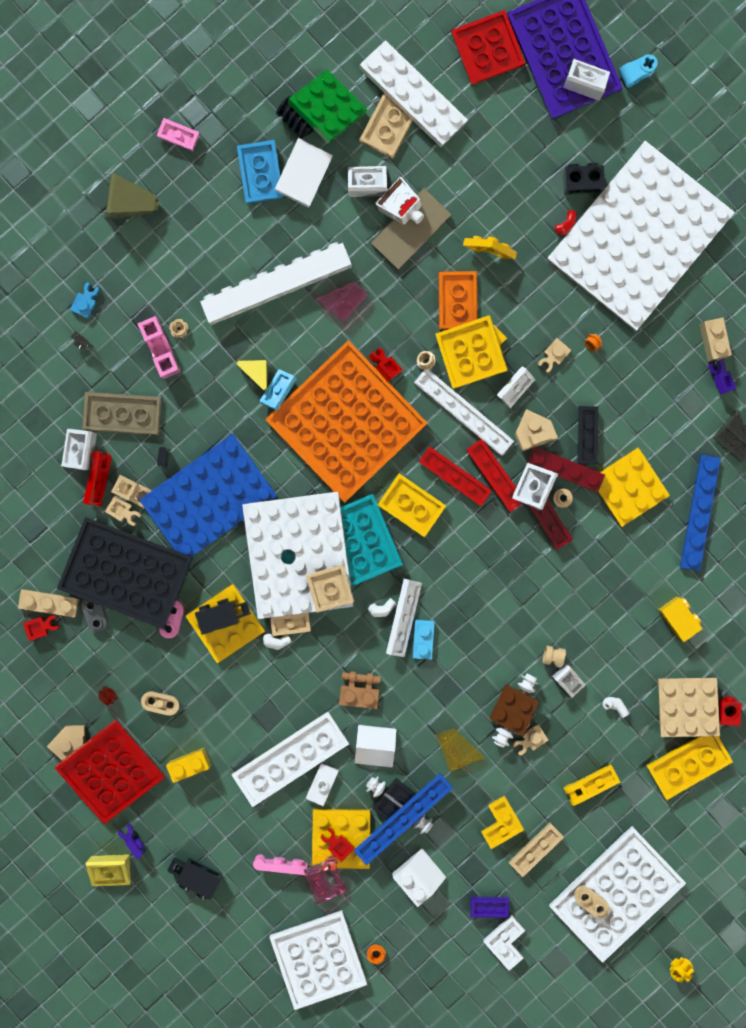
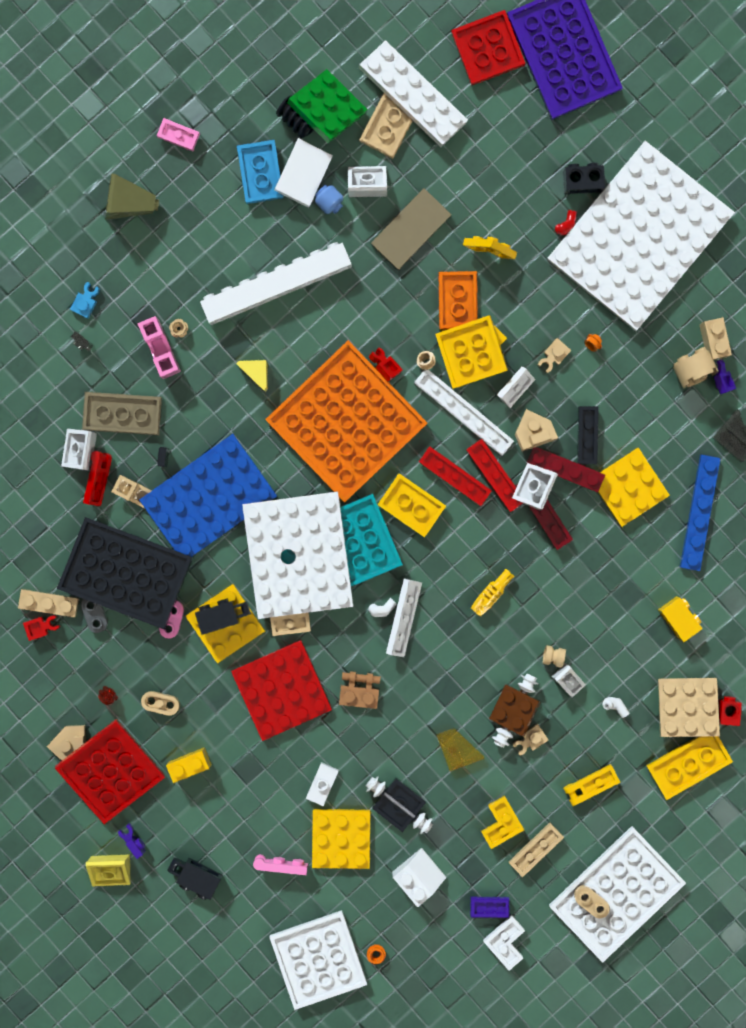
(121, 509): tan plate -> none
(274, 643): white arm -> none
(278, 390): medium azure plate -> none
(281, 690): none -> red plate
(290, 759): white plate -> none
(319, 882): clear pink plate -> none
(329, 199): none -> medium blue head
(330, 588): tan plate -> none
(339, 846): red plate -> none
(343, 301): clear pink wing -> none
(375, 746): white slope -> none
(401, 203): white torso -> none
(403, 818): blue plate -> none
(423, 639): medium azure plate -> none
(491, 593): none -> yellow hinge
(556, 498): tan plate -> none
(586, 80): white slope -> none
(635, 71): medium azure piece -> none
(681, 969): yellow gear -> none
(695, 368): none -> tan brick

